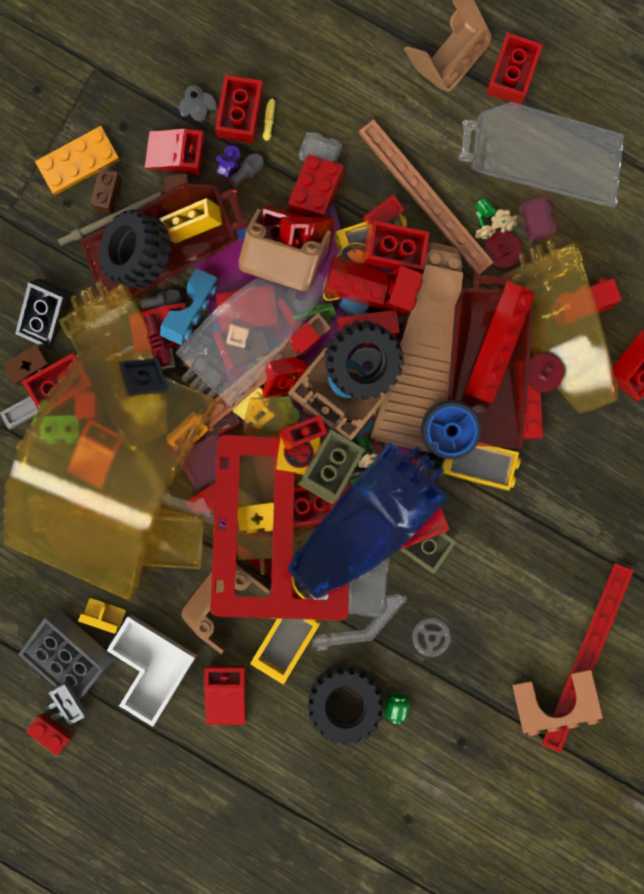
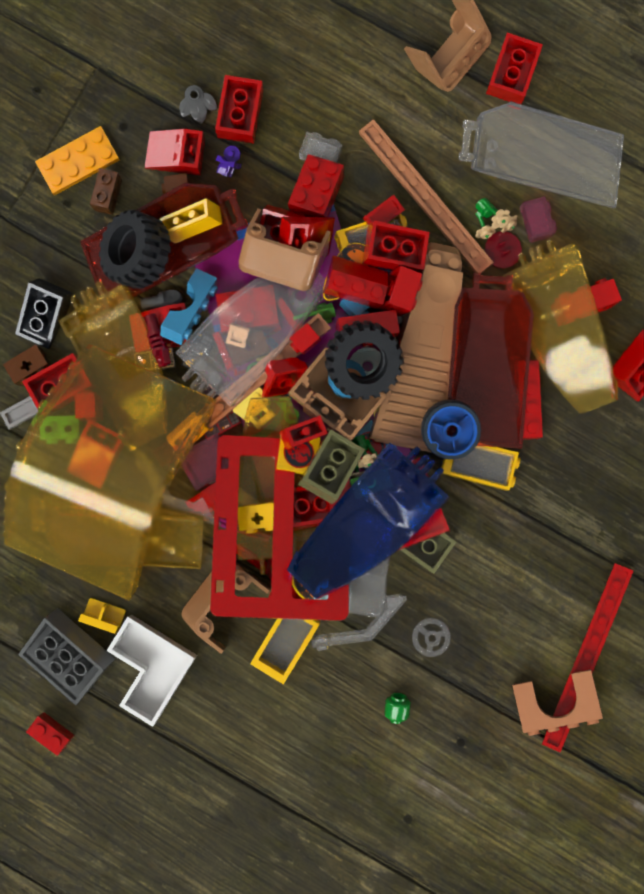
(67, 703): hinge -> none
(77, 234): dark tan bar -> none
(142, 377): black tile -> none
(225, 694): red slope -> none
(248, 169): dark grey arm -> none
(269, 116): light yellow piece -> none
(345, 731): black tyre -> none
(499, 342): red brick -> none
(545, 373): dark red piece -> none

